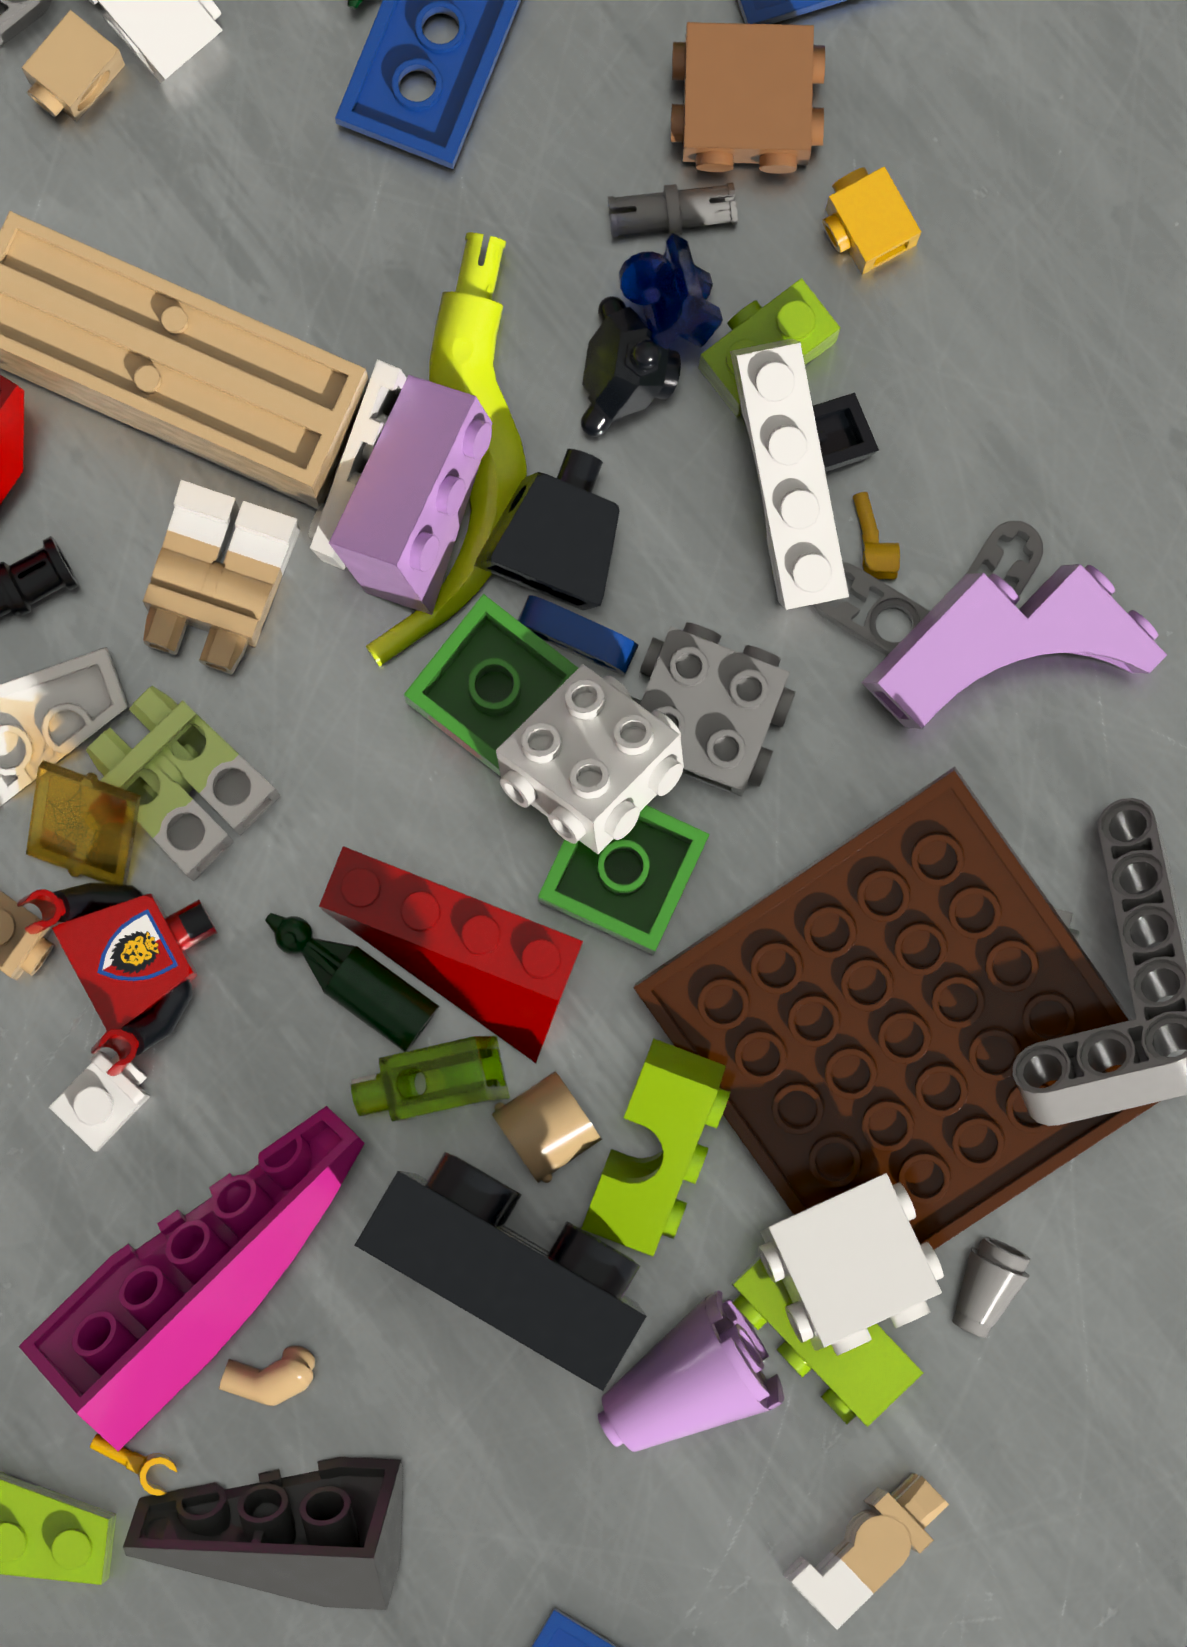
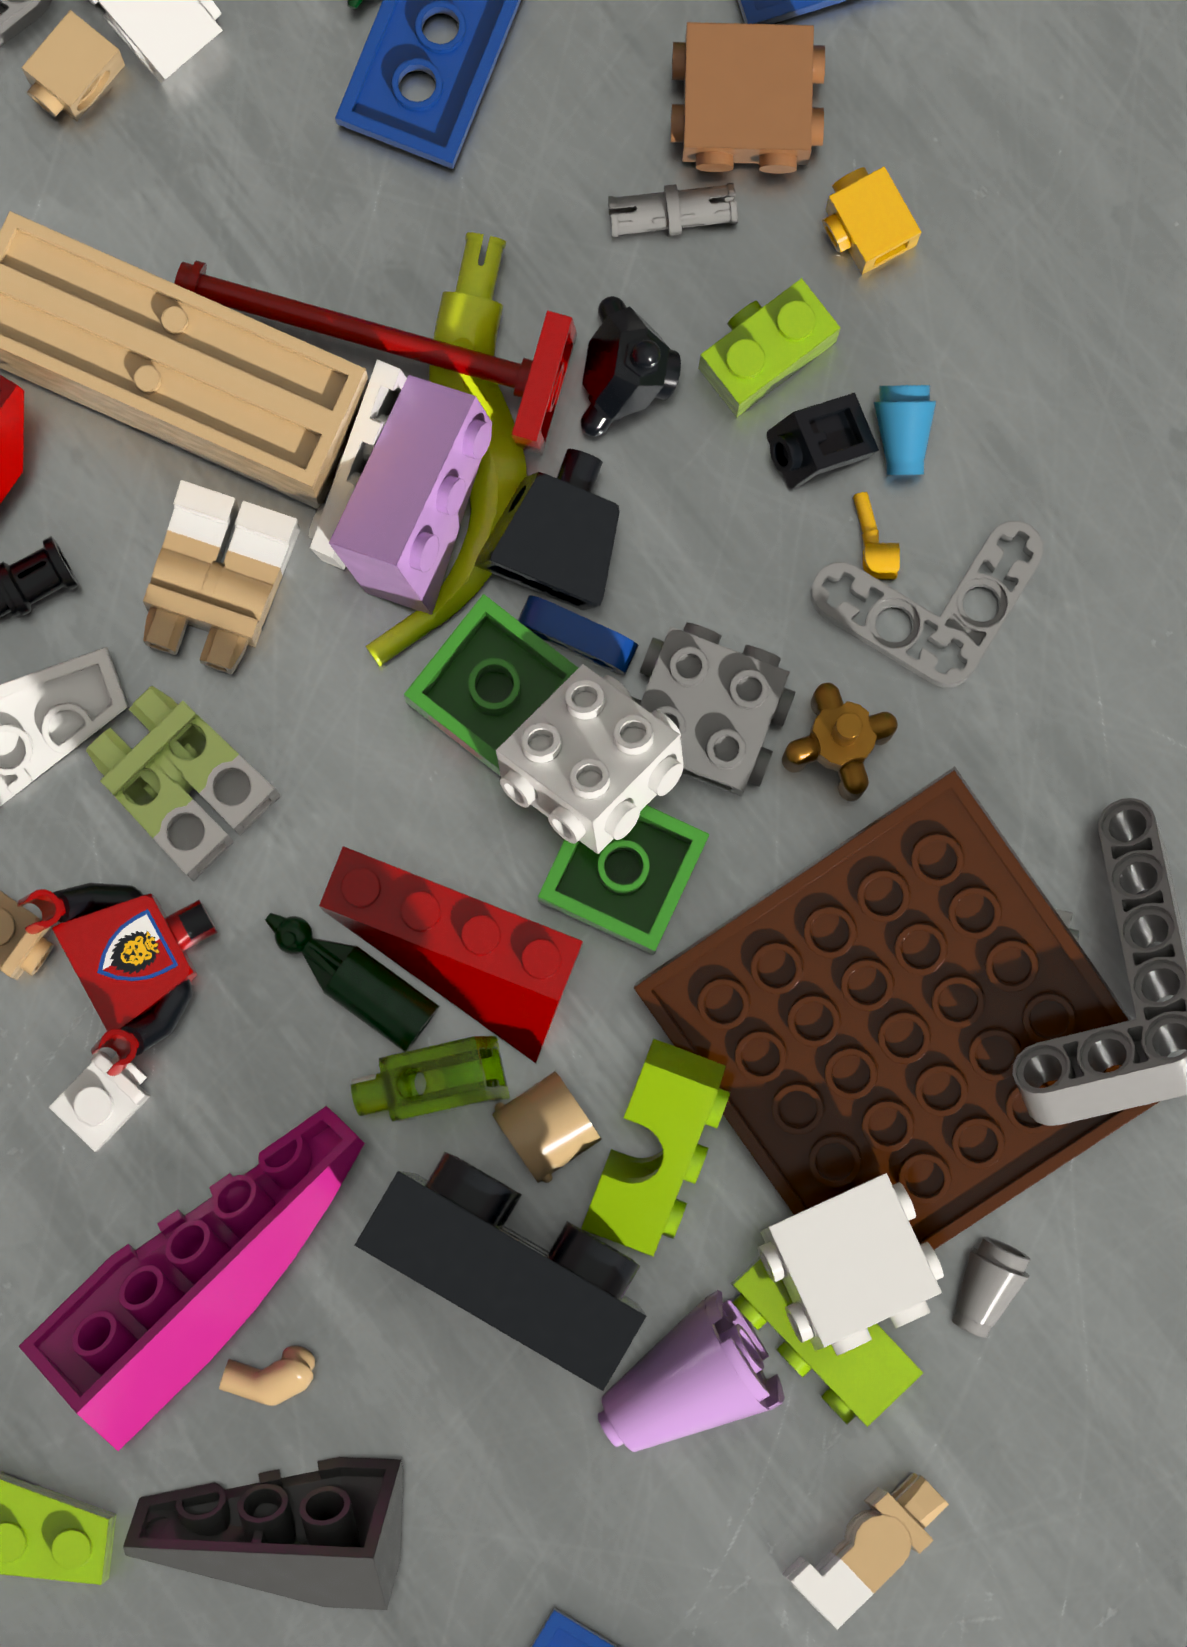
(82, 824): clear yellow piece -> none
(134, 1462): yellow hand -> none
(533, 380): none -> red tile
(671, 294): clear blue hips -> none
(790, 473): white arch -> none
(840, 740): none -> pearl gold plant
(904, 426): none -> dark azure cone
(983, 630): lavender arch -> none

